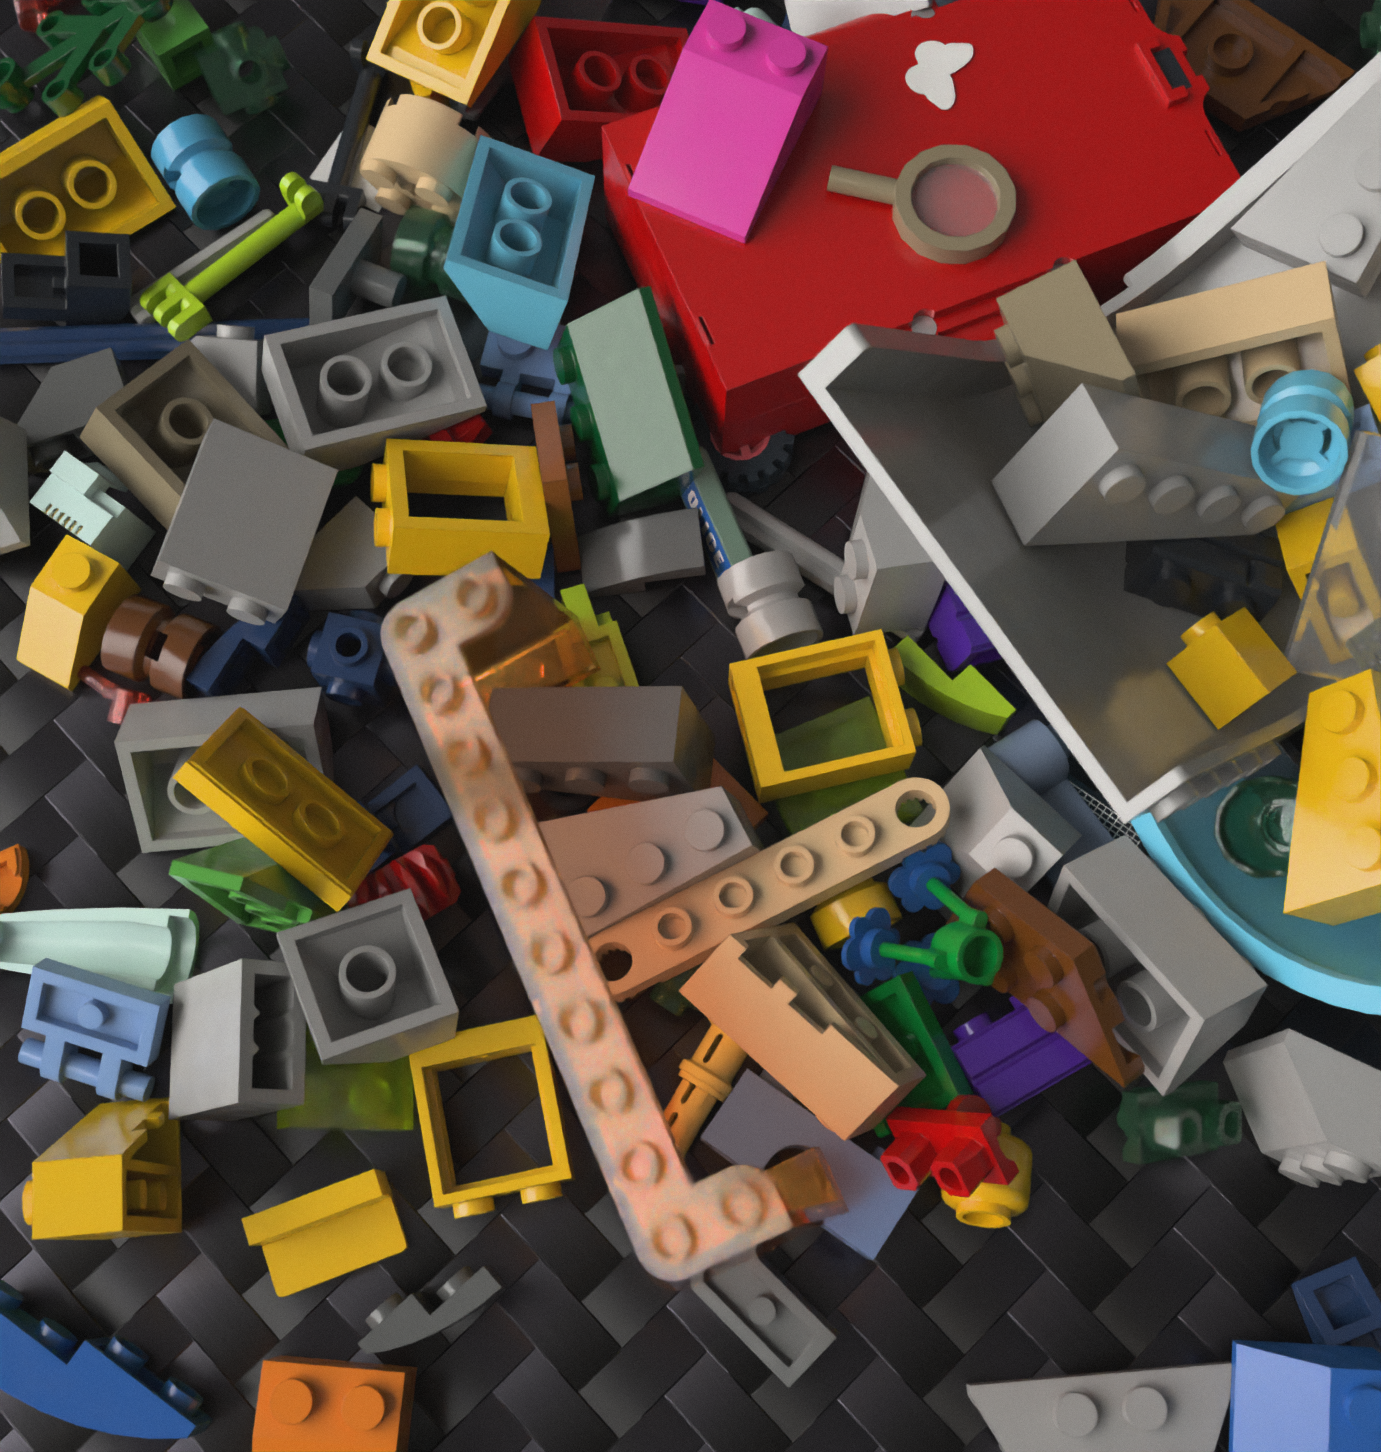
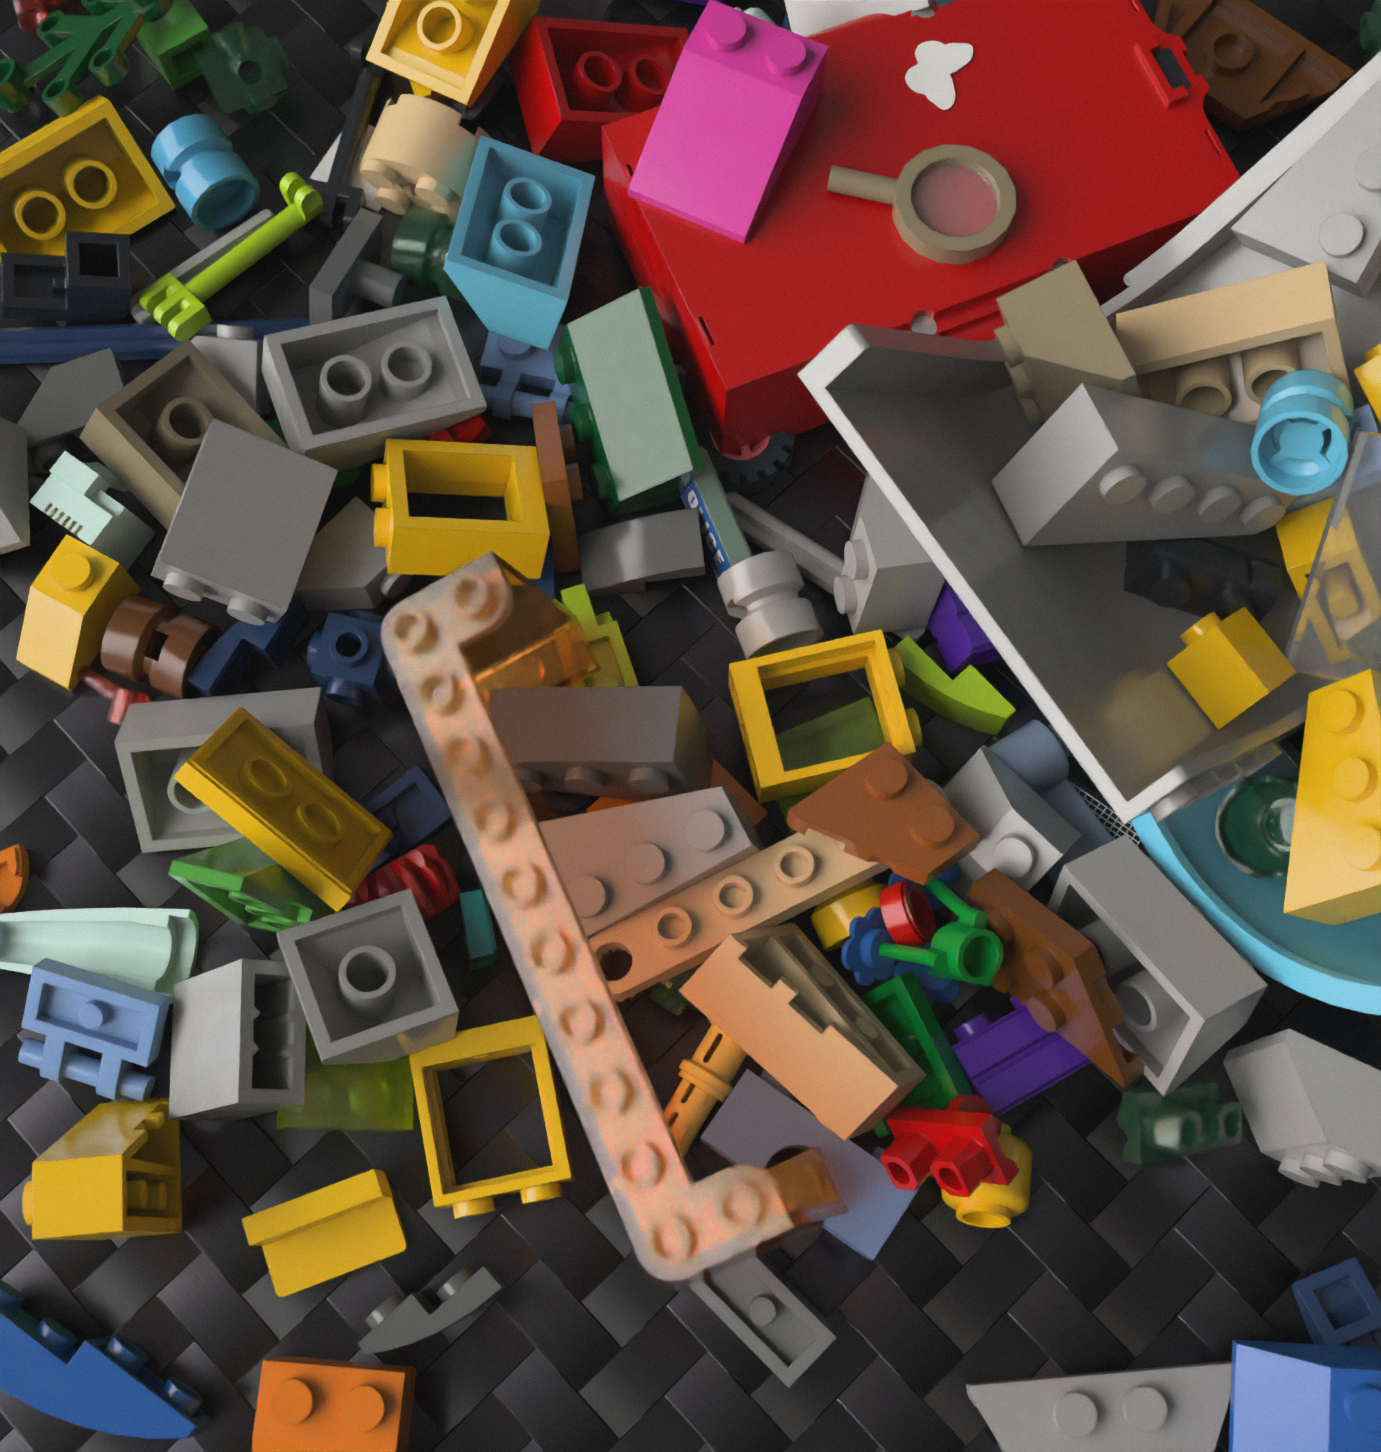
(477, 929): none -> teal tile
(888, 817): none -> dark orange wing
(907, 914): none -> red tile

